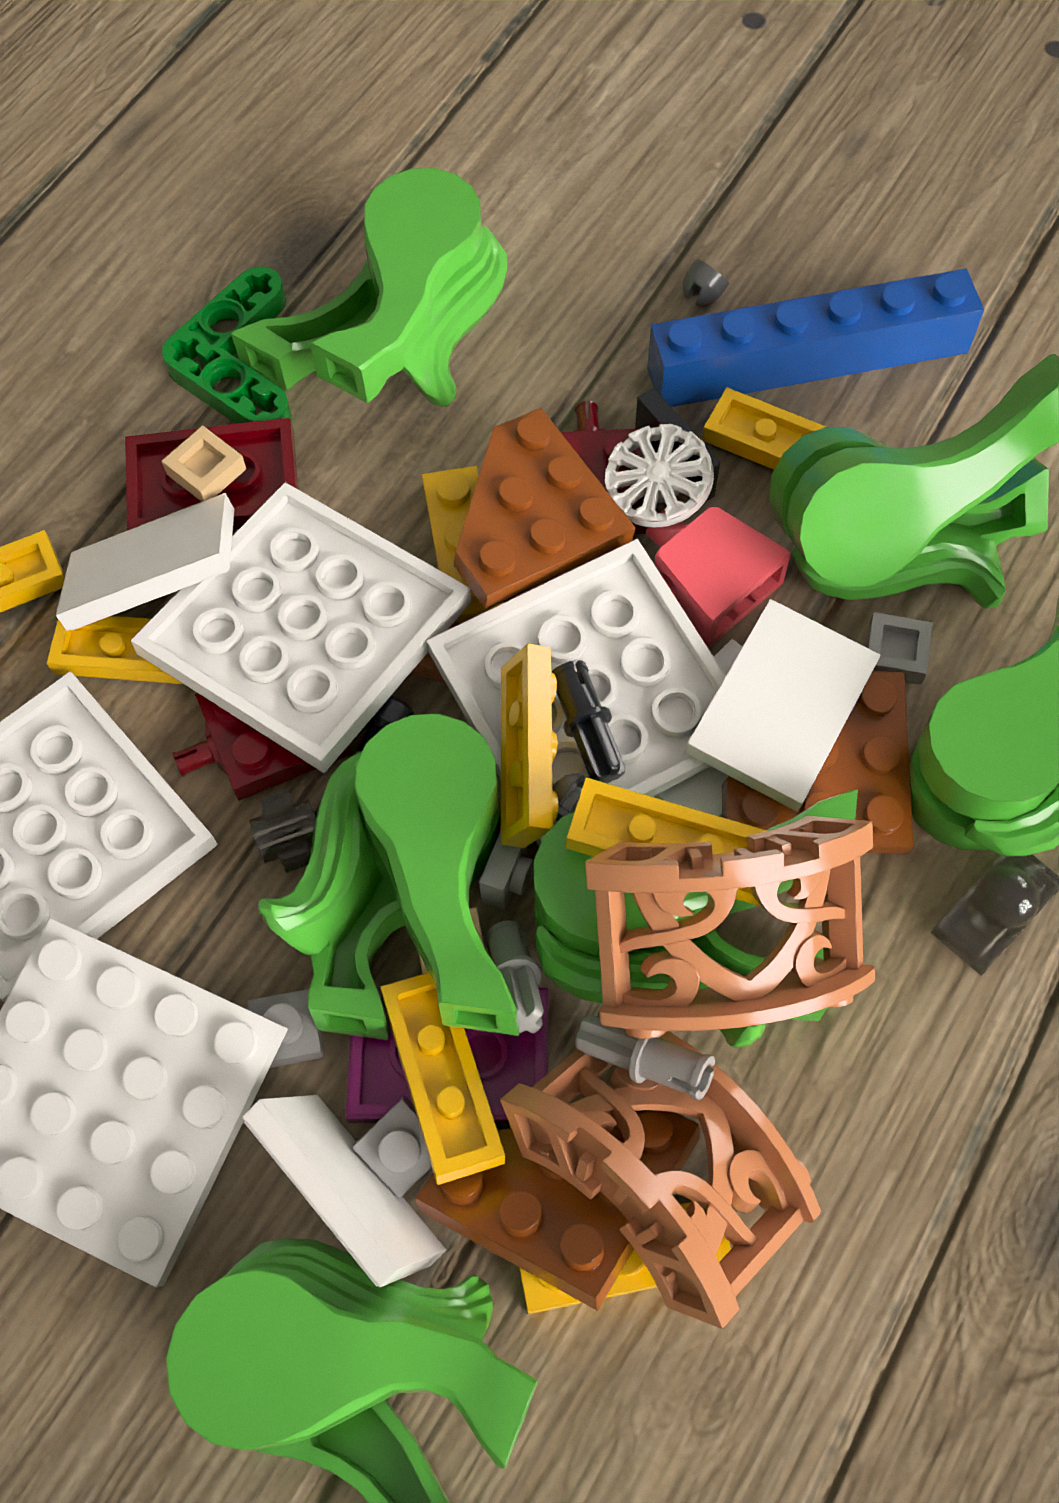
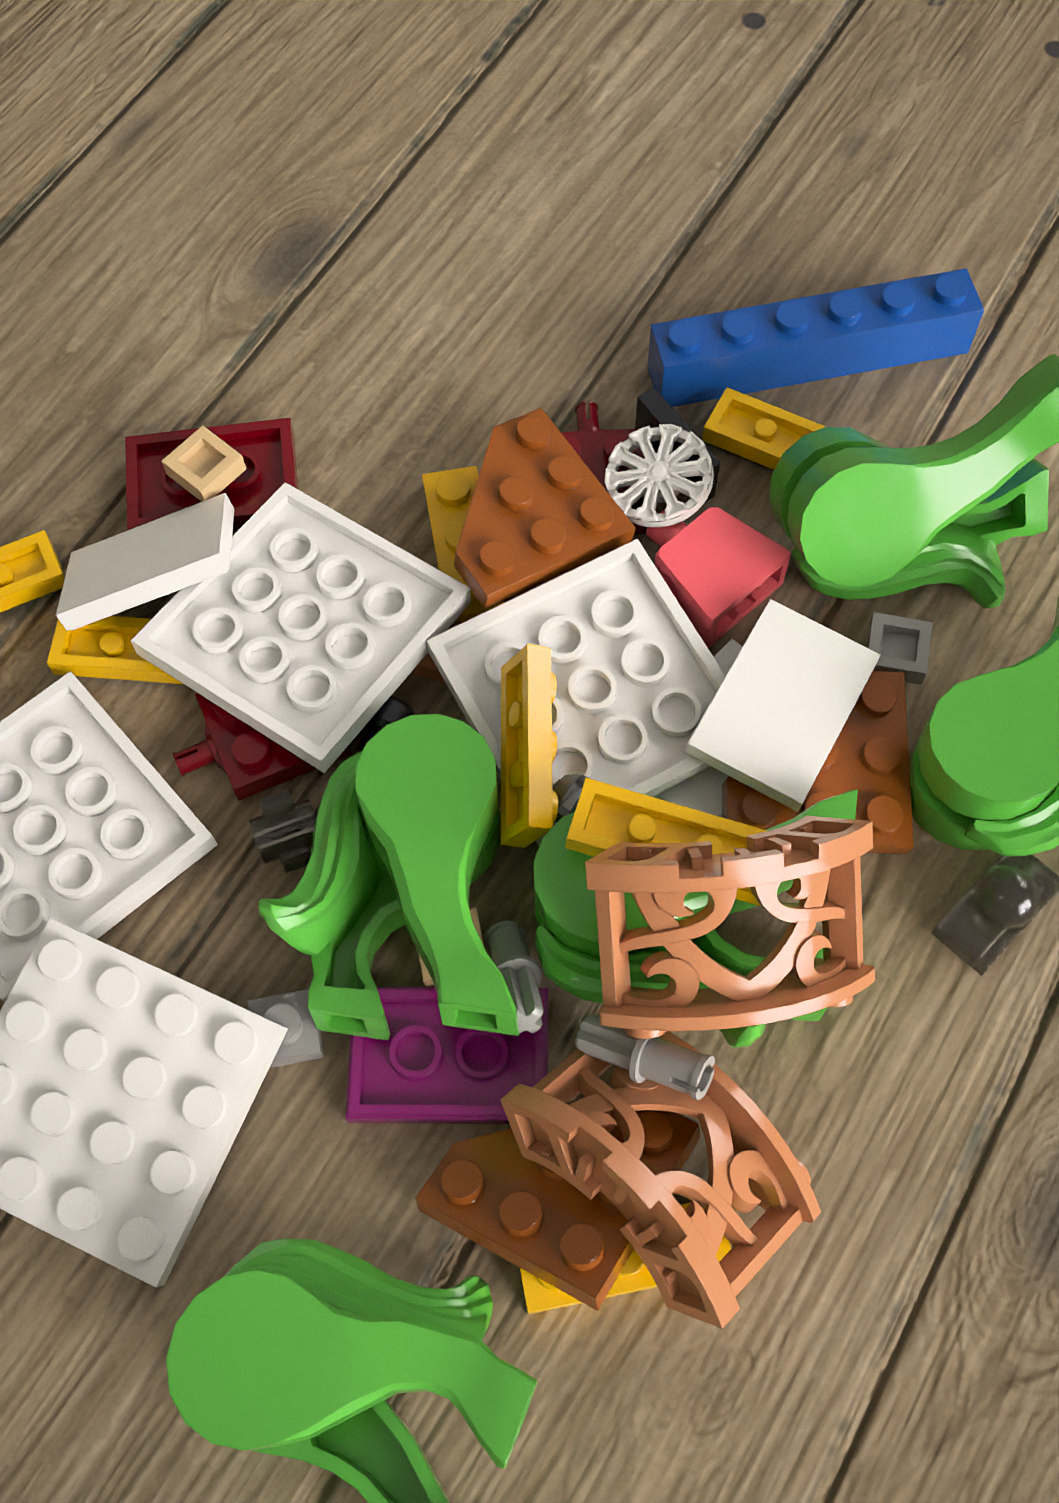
(217, 349): green beam -> none
(341, 1187): white tile -> none
(396, 1148): light grey plate -> none
(418, 294): bright green animal -> none
(442, 1082): yellow plate -> none
(505, 874): light grey plate -> none
(588, 722): black axle -> none
(705, 280): dark grey hinge -> none

